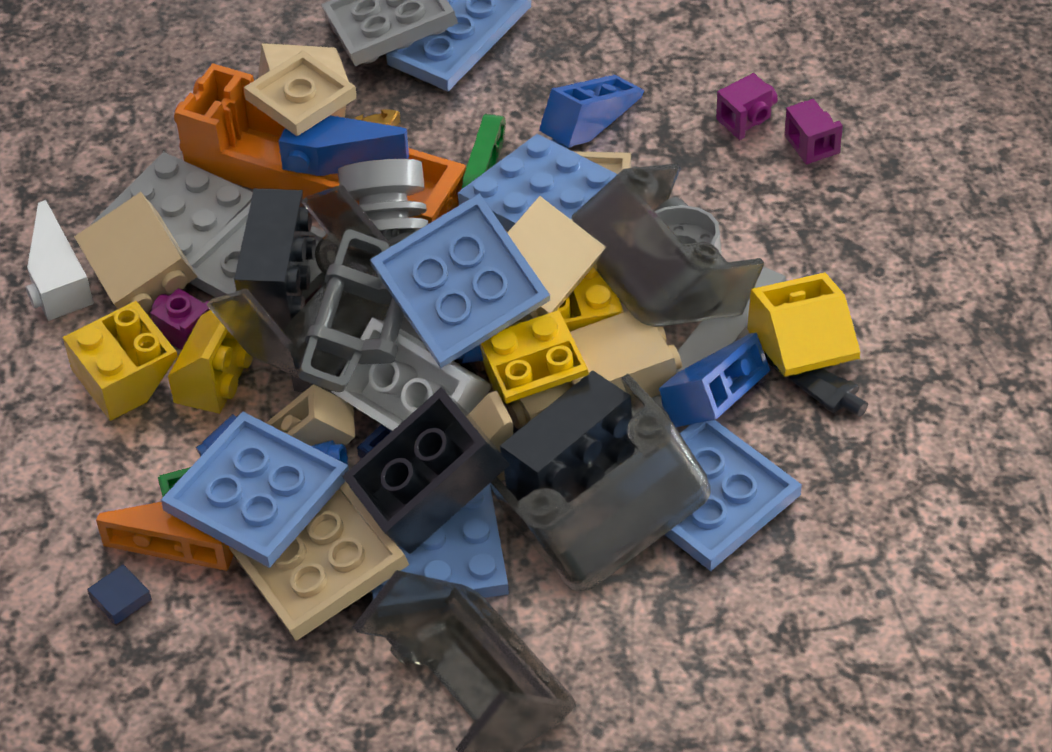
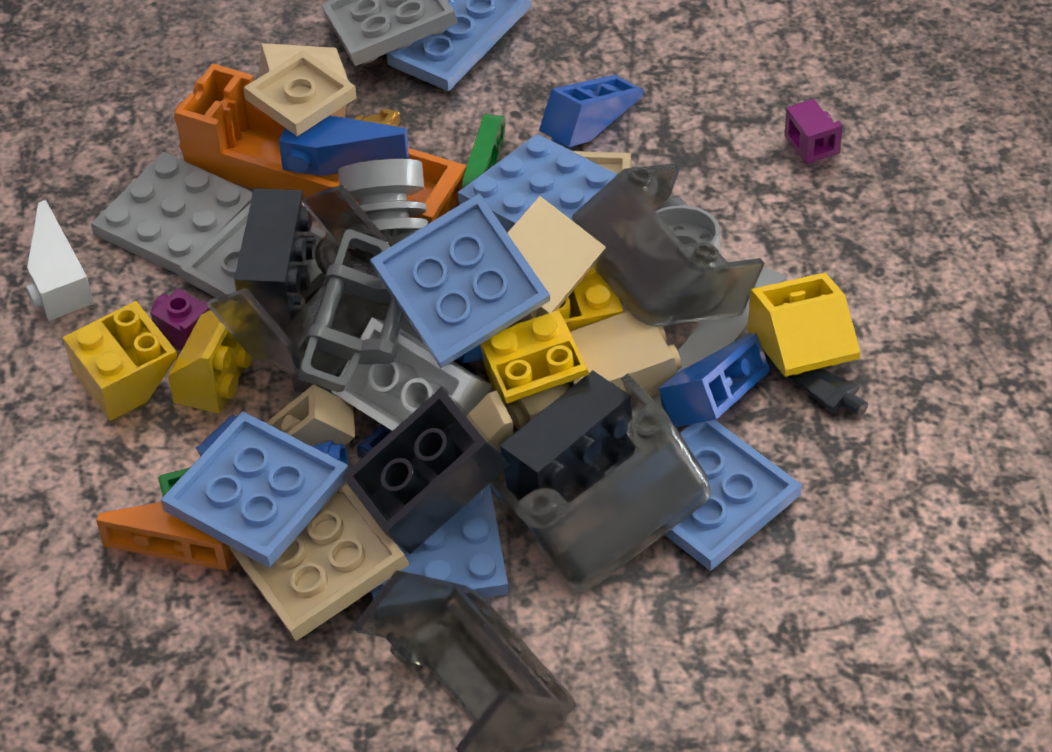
(119, 594): dark blue tile -> none
(135, 254): tan brick -> none
(745, 104): magenta brick -> none

